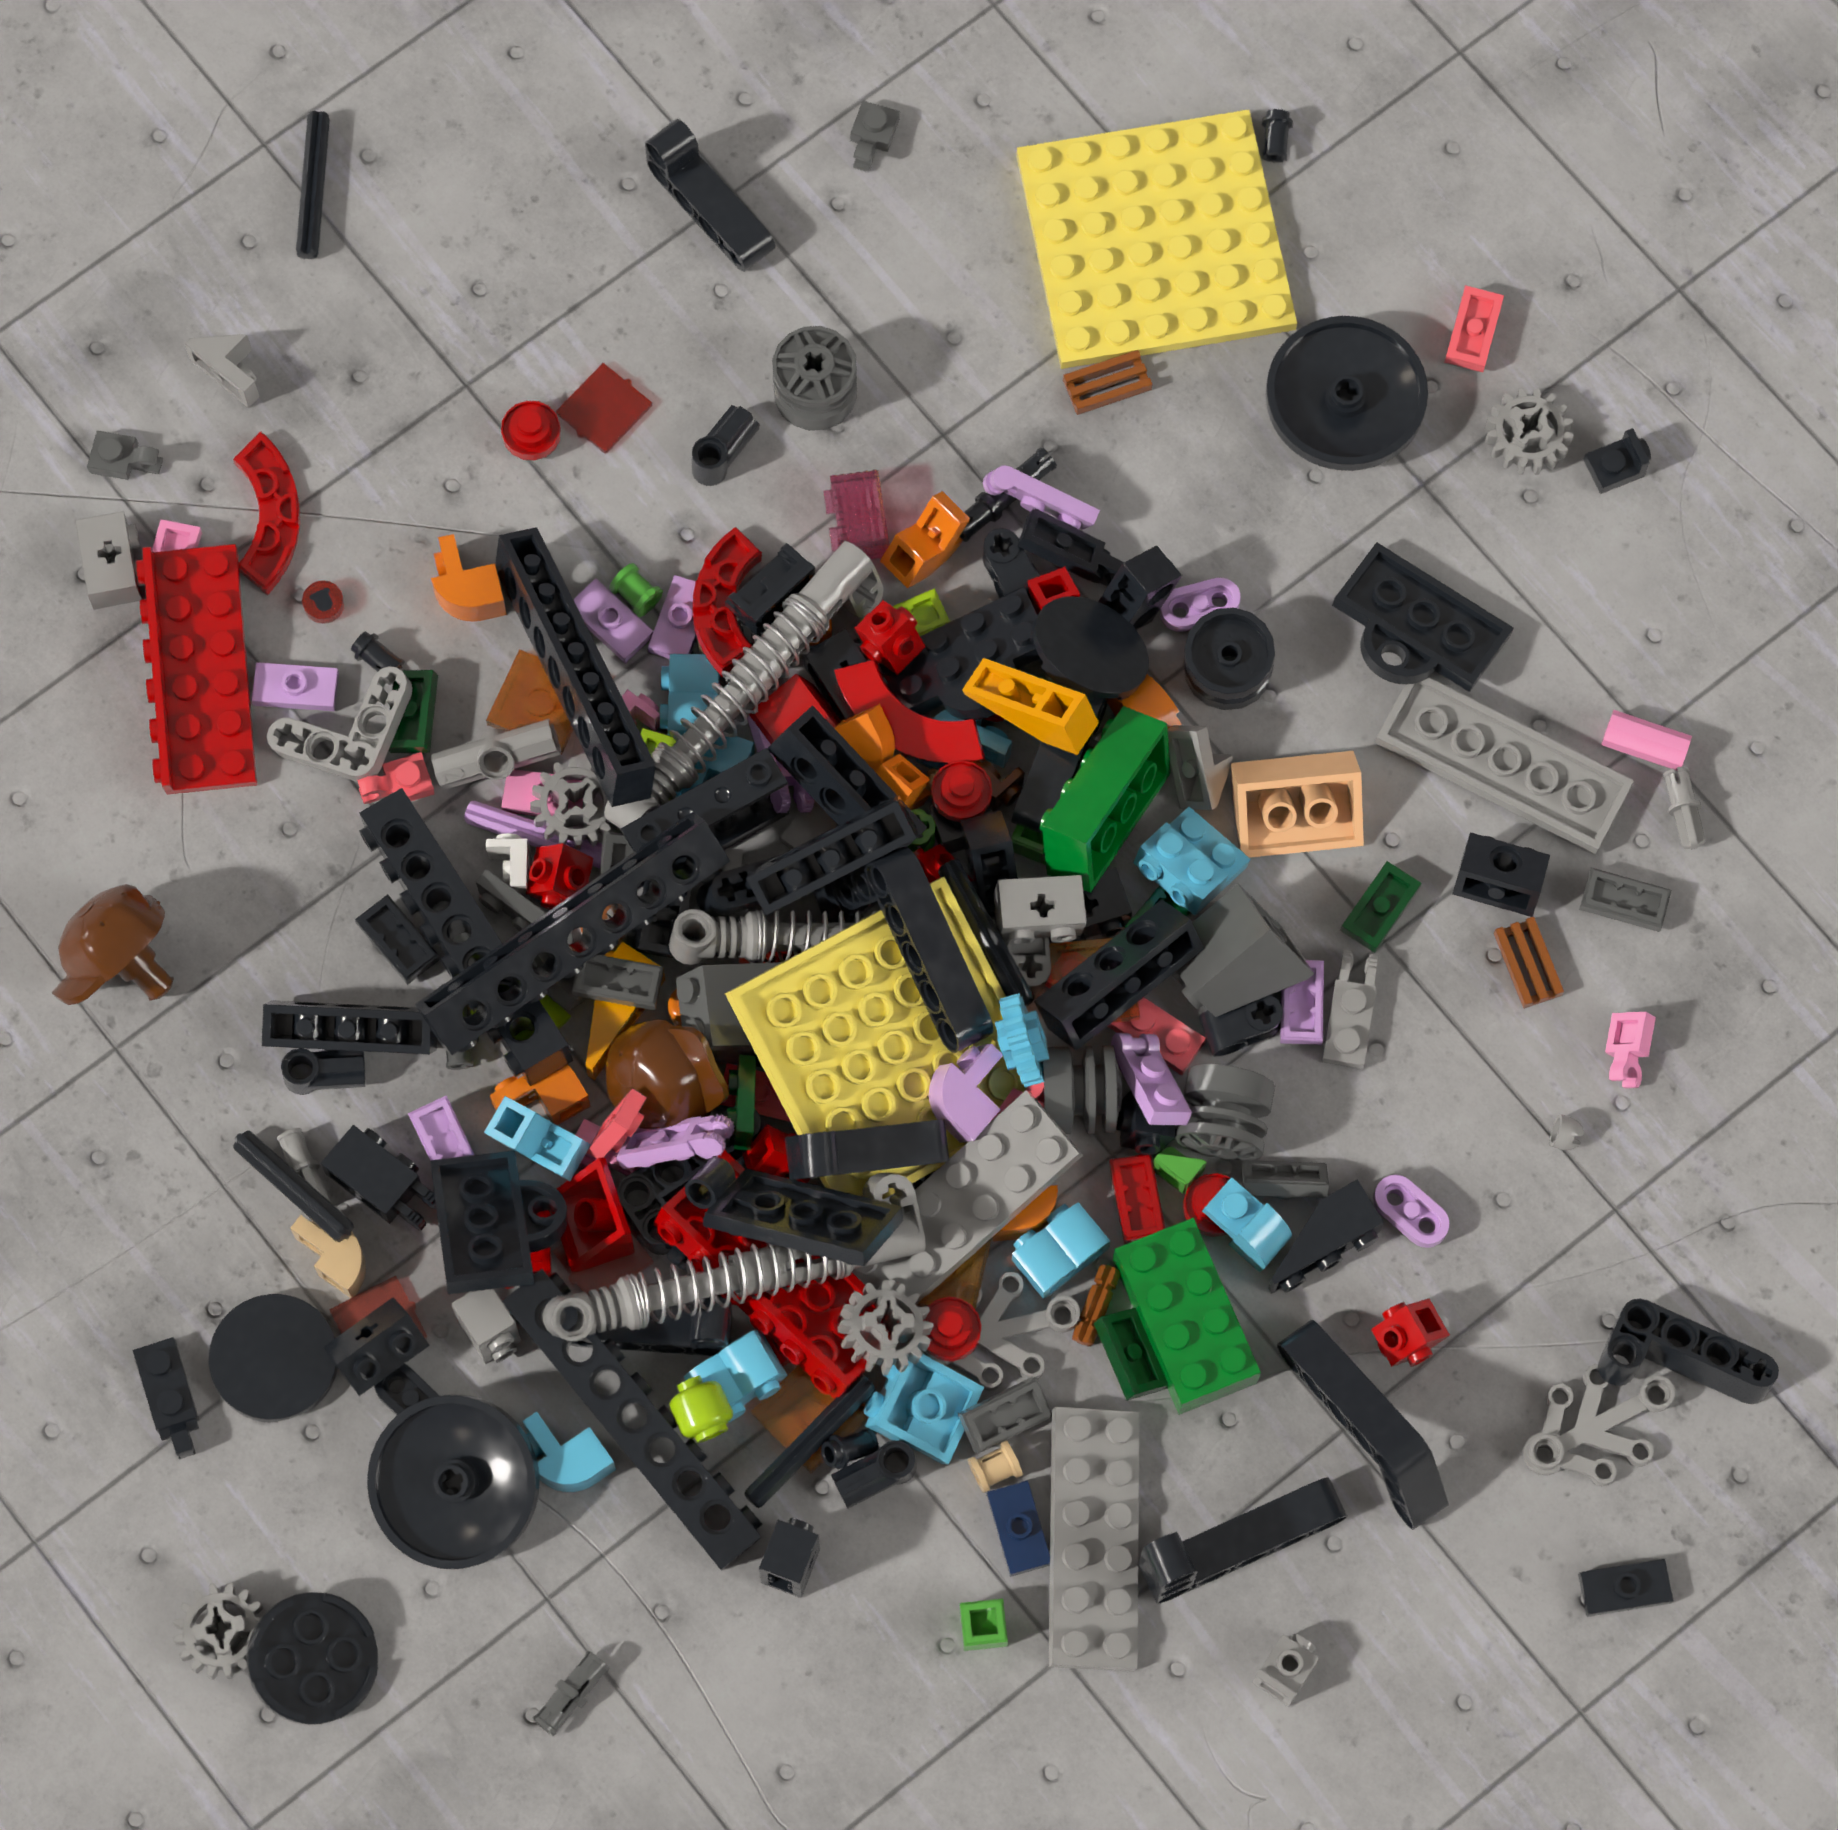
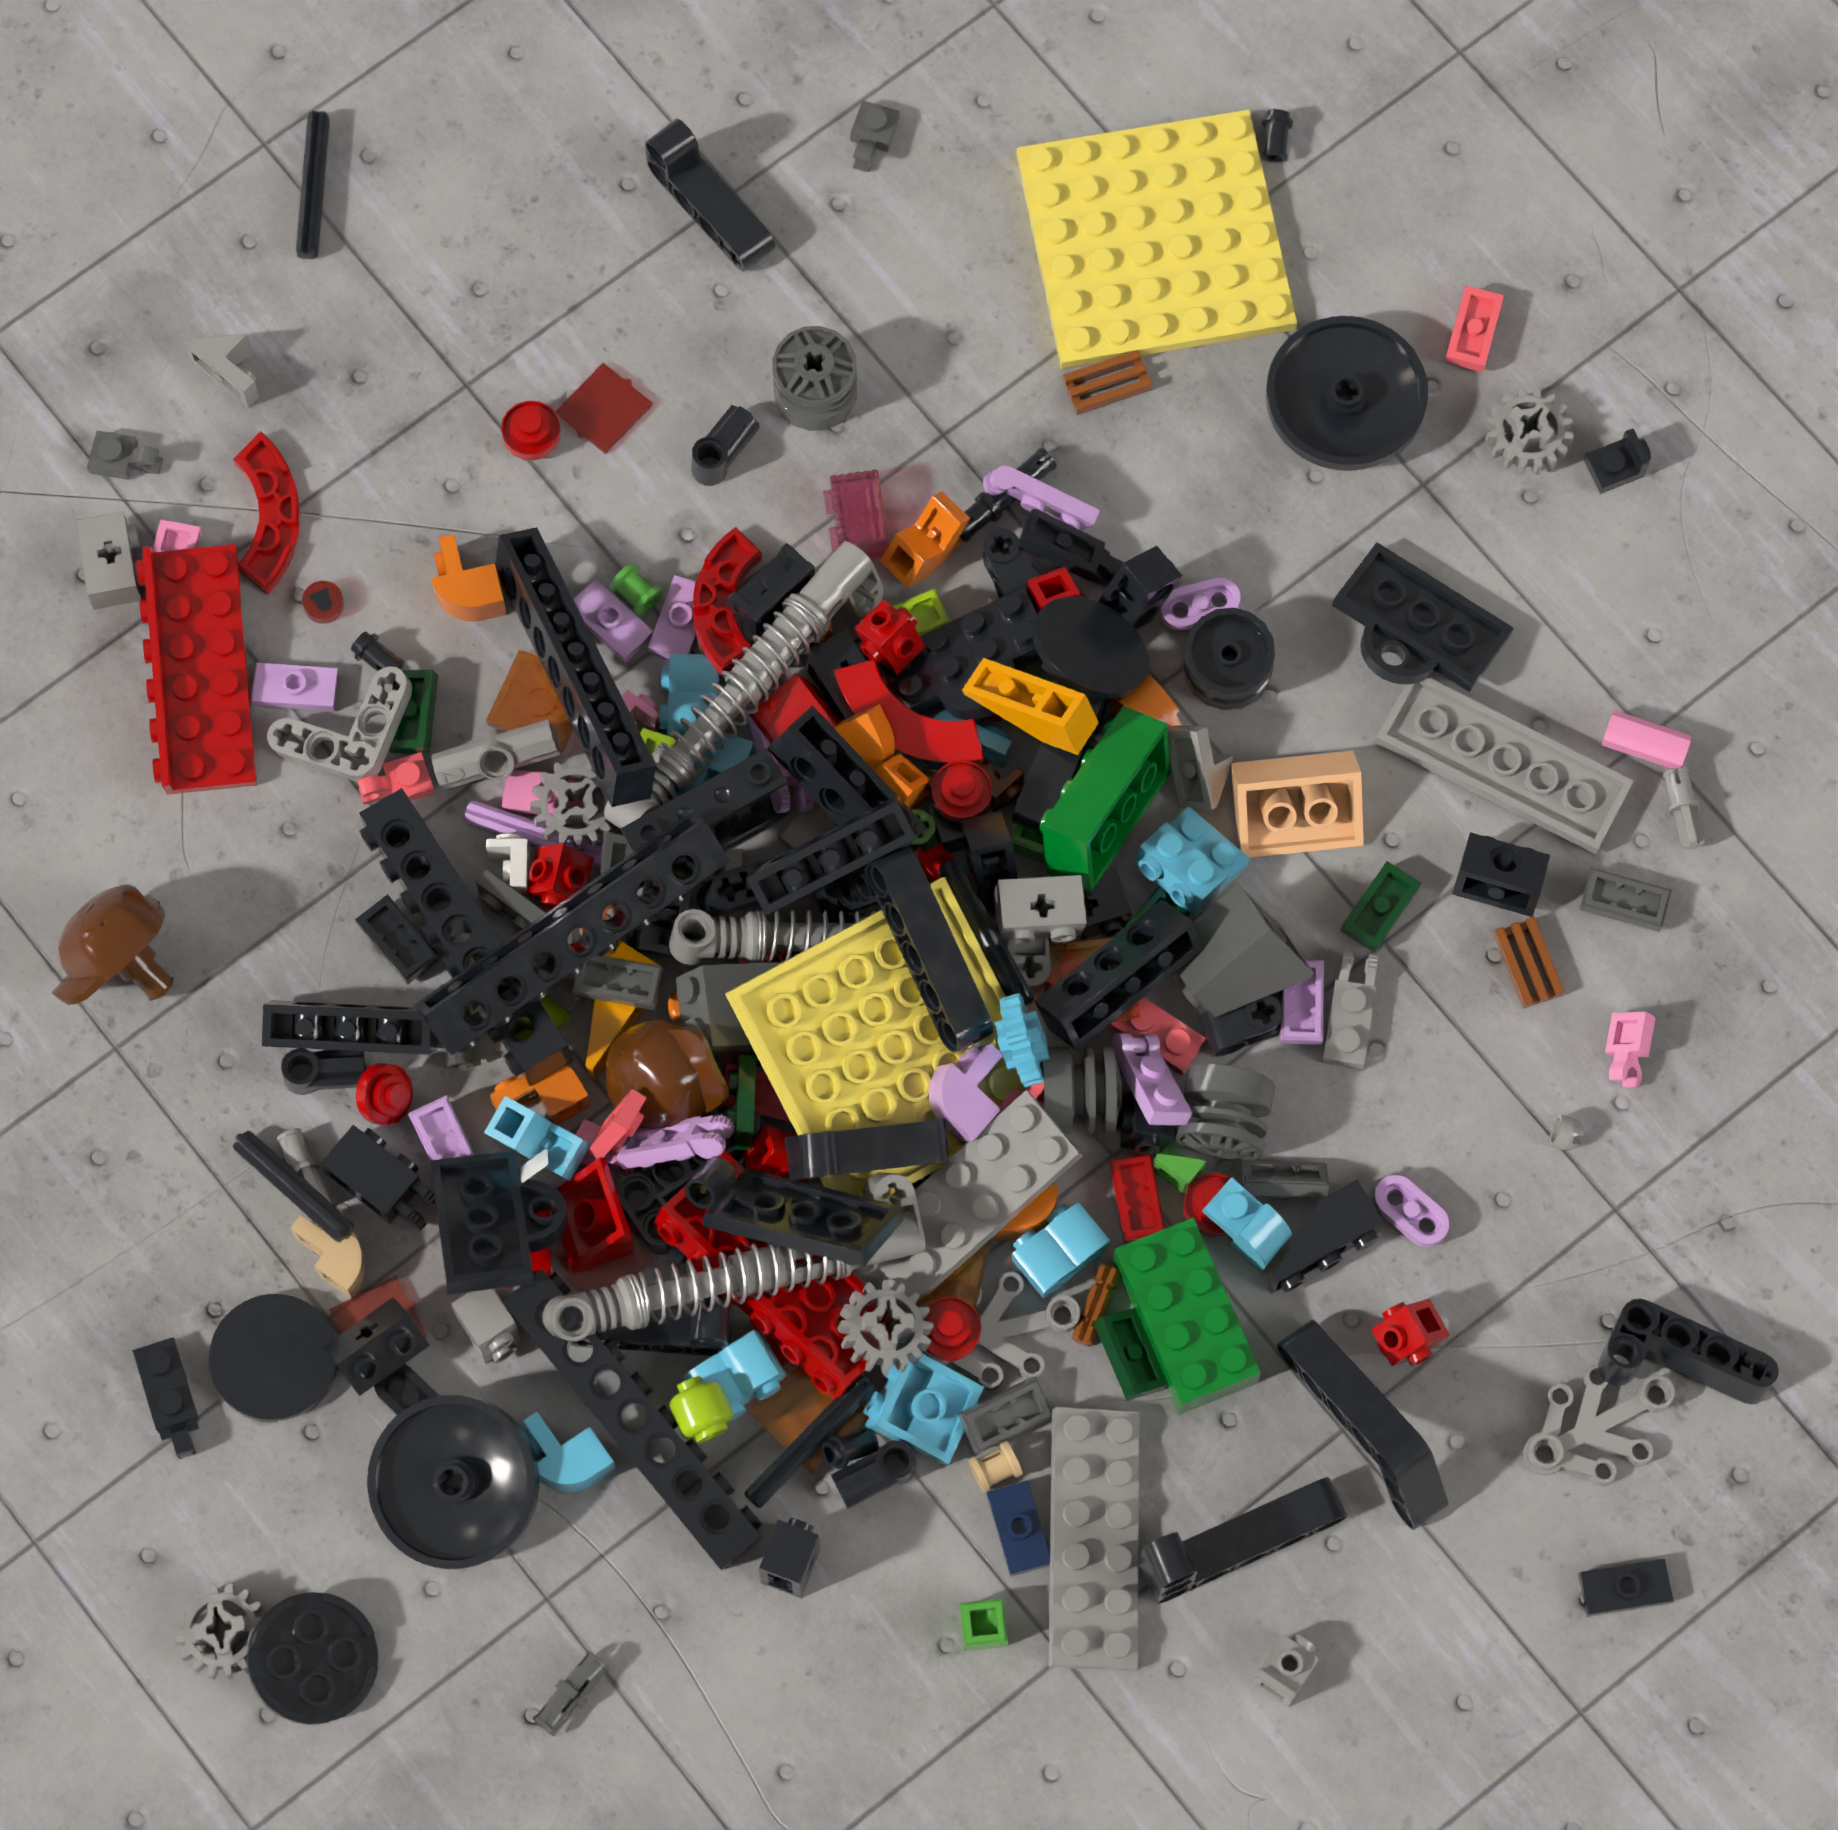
(384, 1094): none -> red plate
(534, 1165): none -> white sticker

